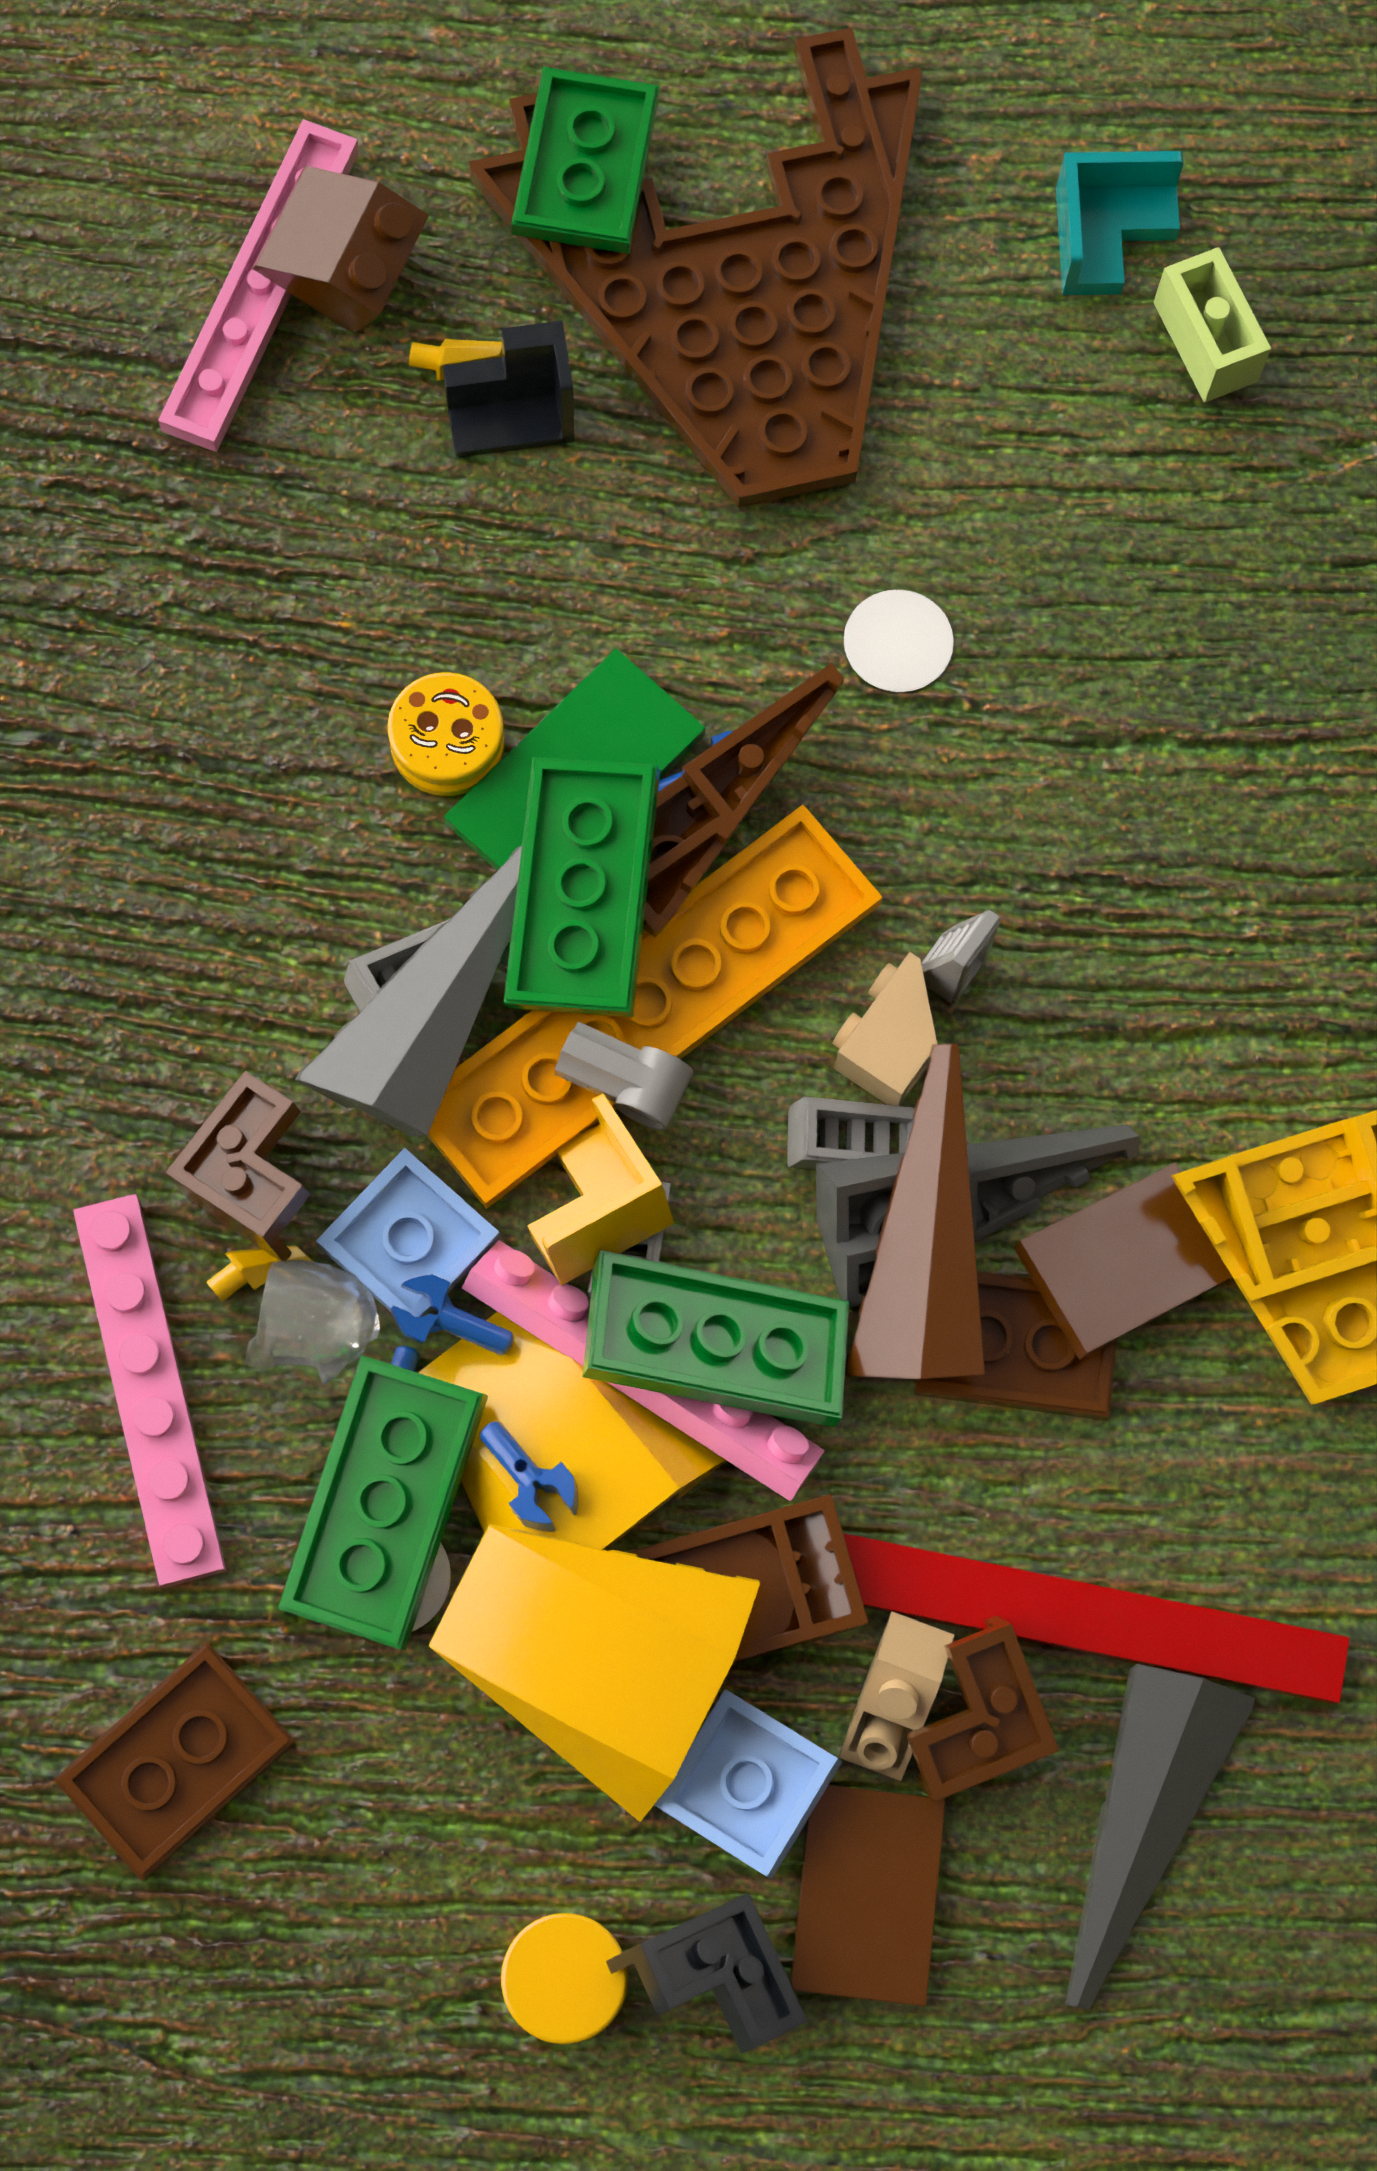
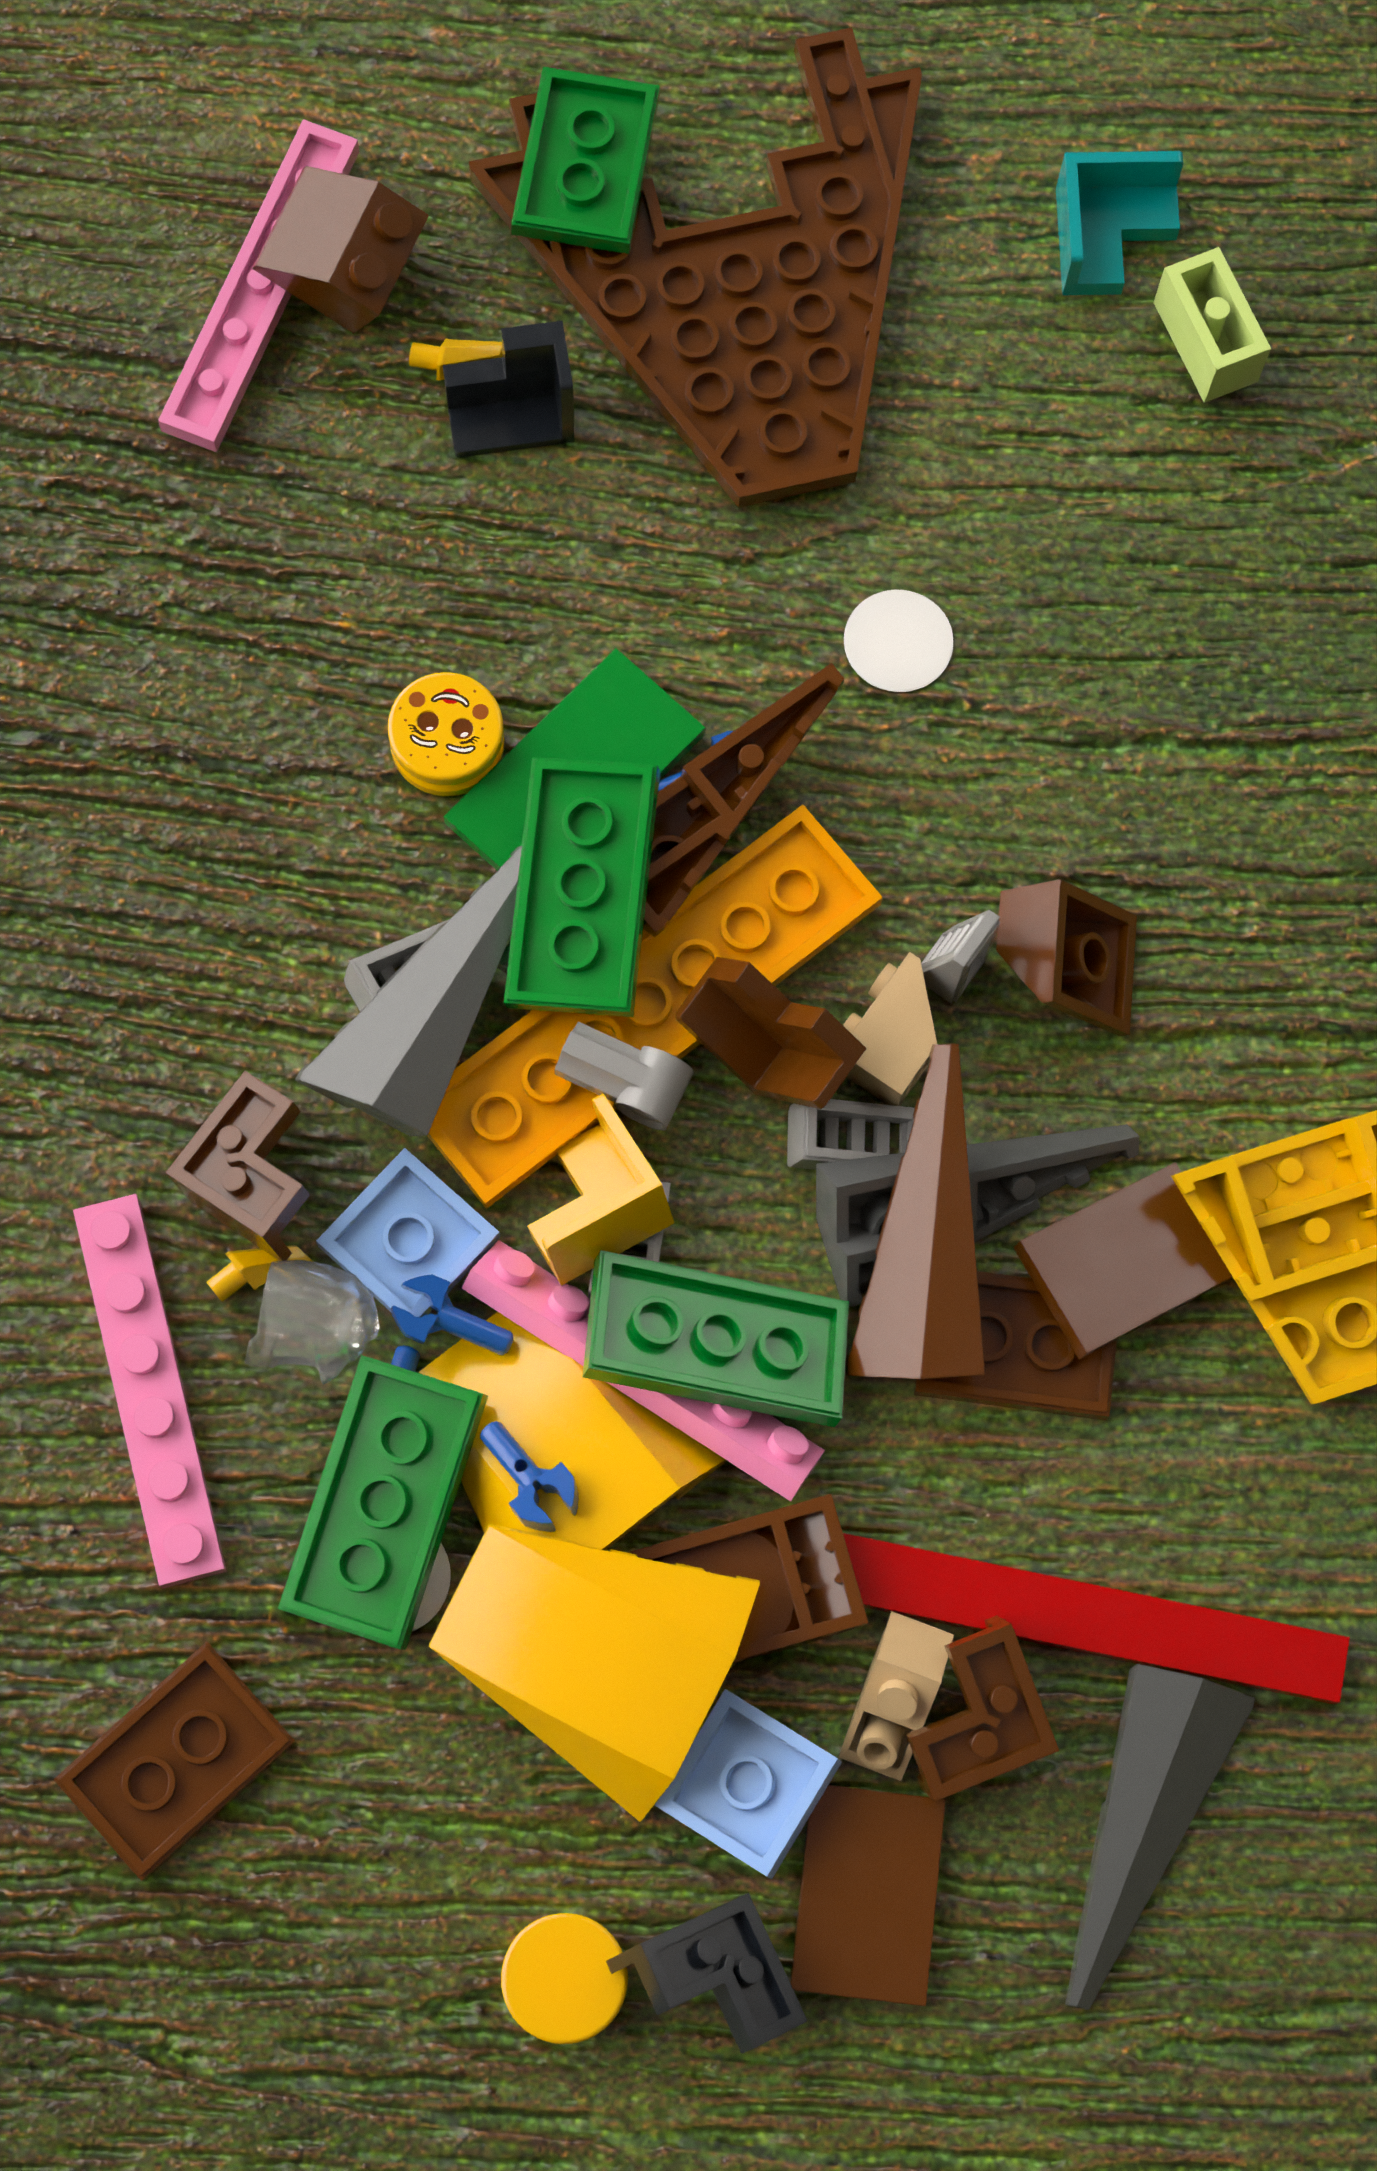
(767, 1040): none -> reddish brown panel
(1071, 951): none -> reddish brown slope

